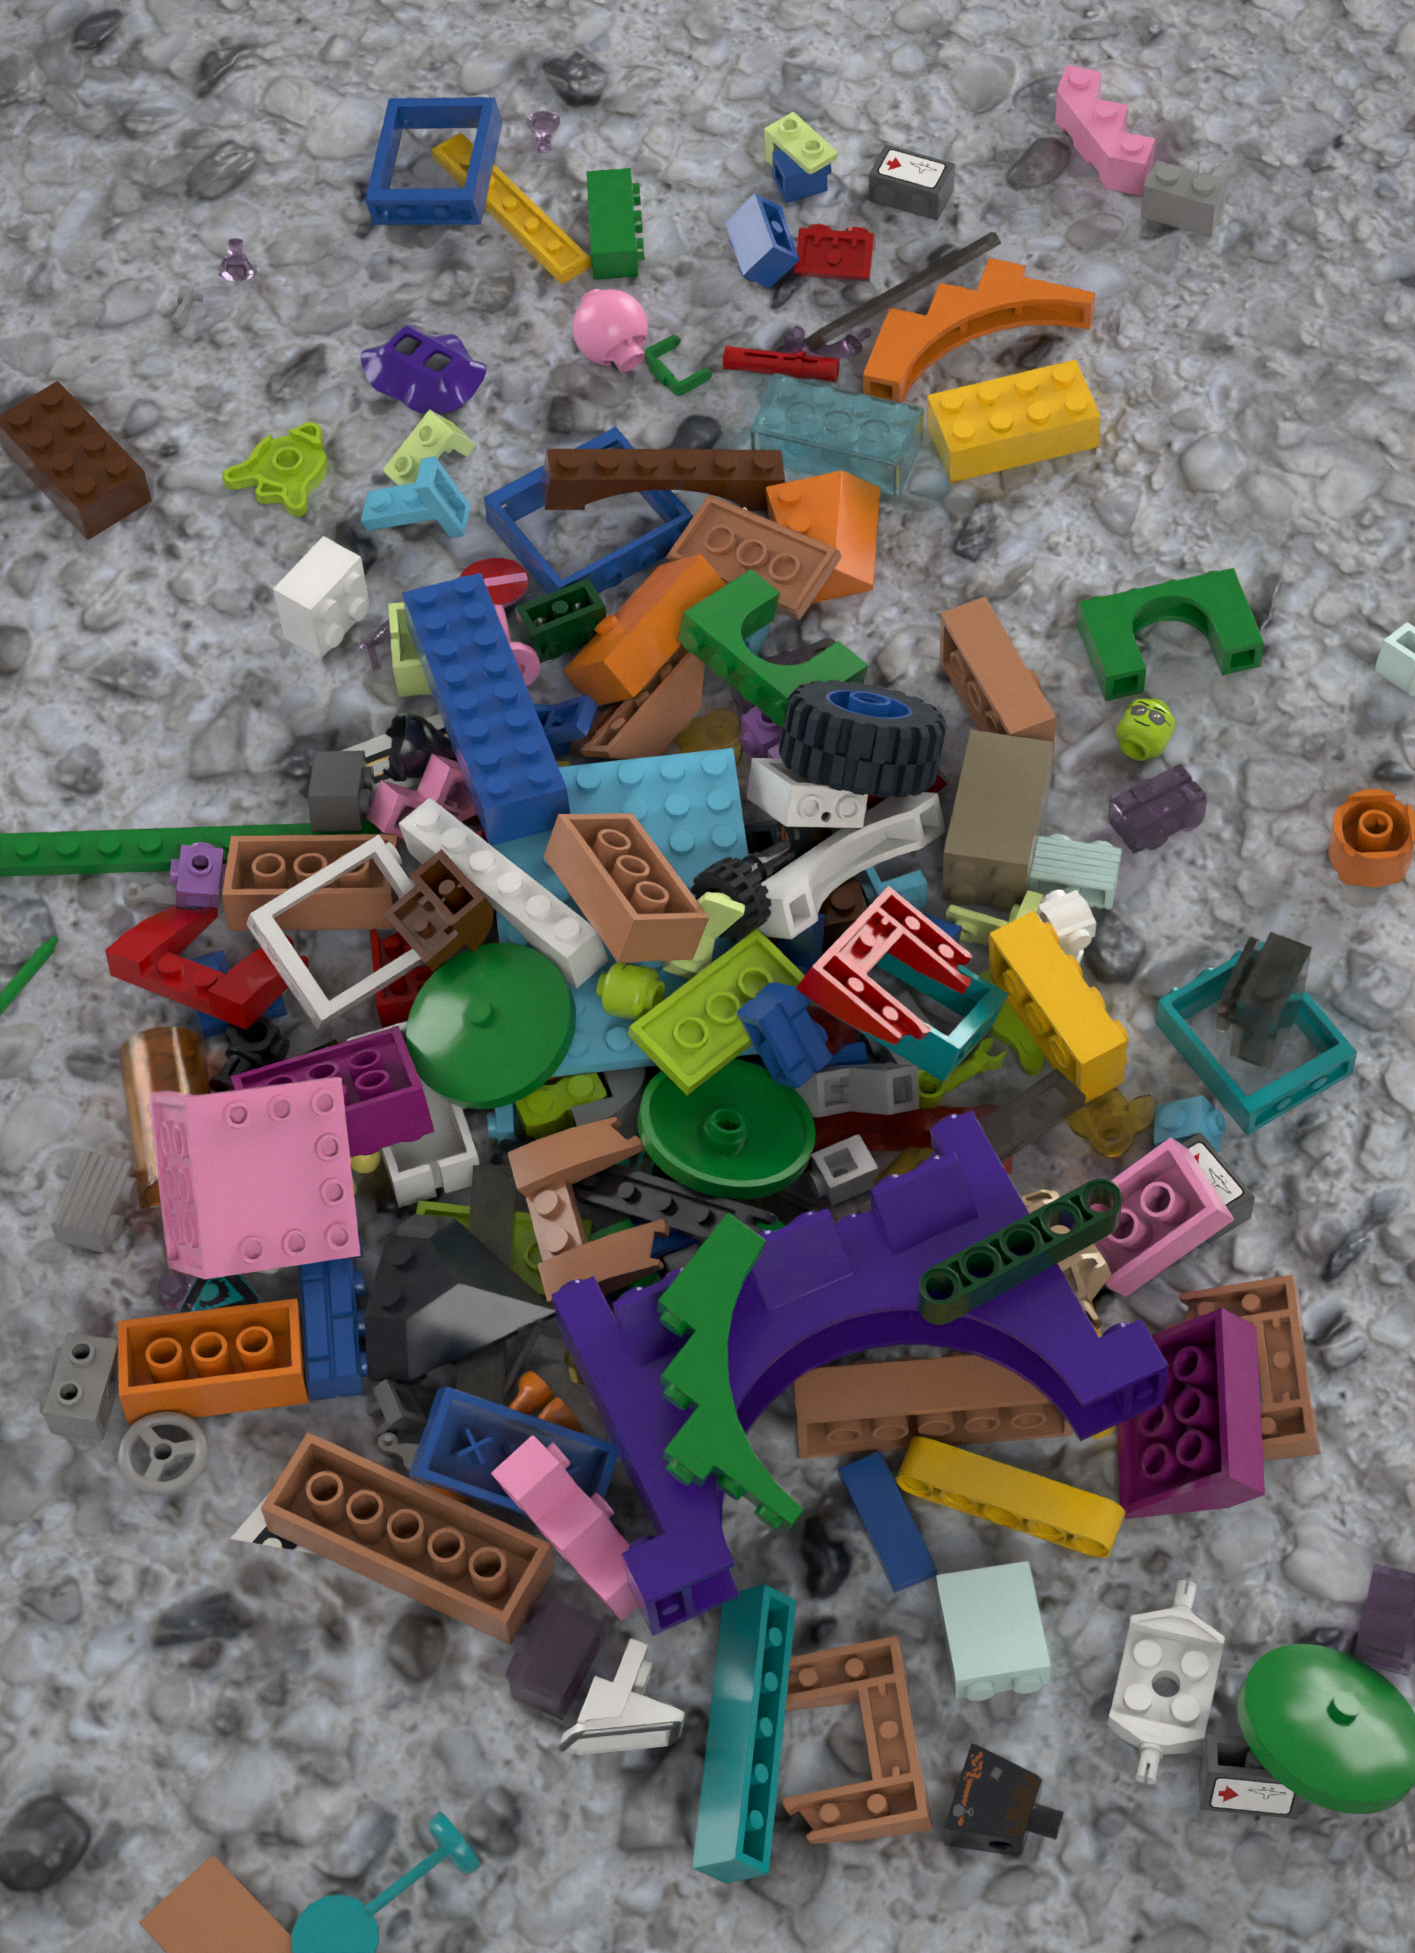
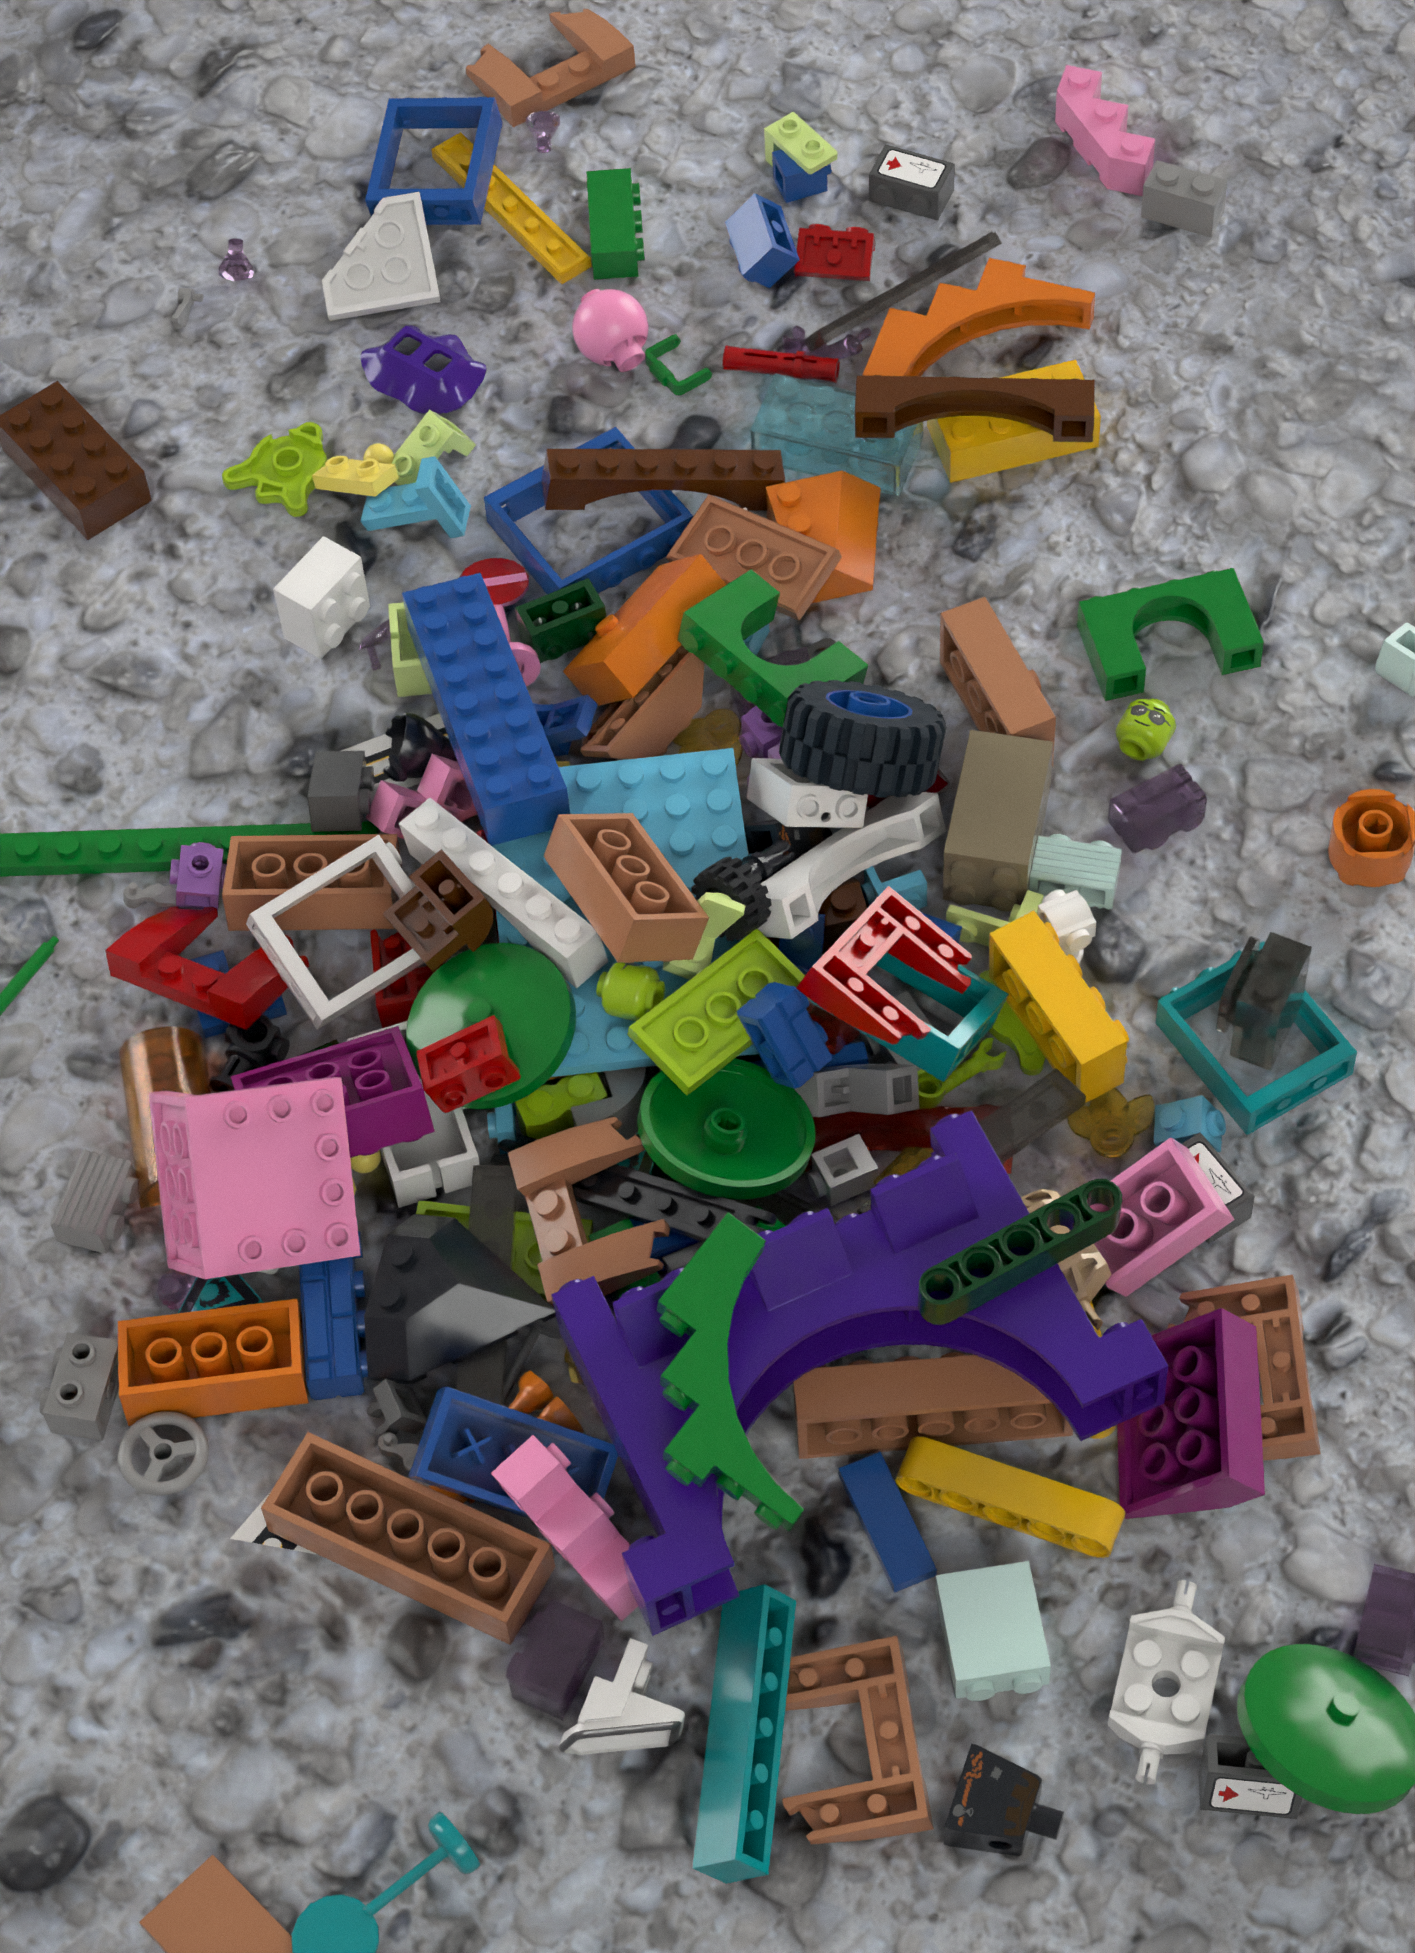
(359, 476): none -> light yellow plate
(384, 263): none -> white plate
(467, 1065): none -> red bracket
(601, 57): none -> nougat wedge
(1052, 405): none -> reddish brown arch

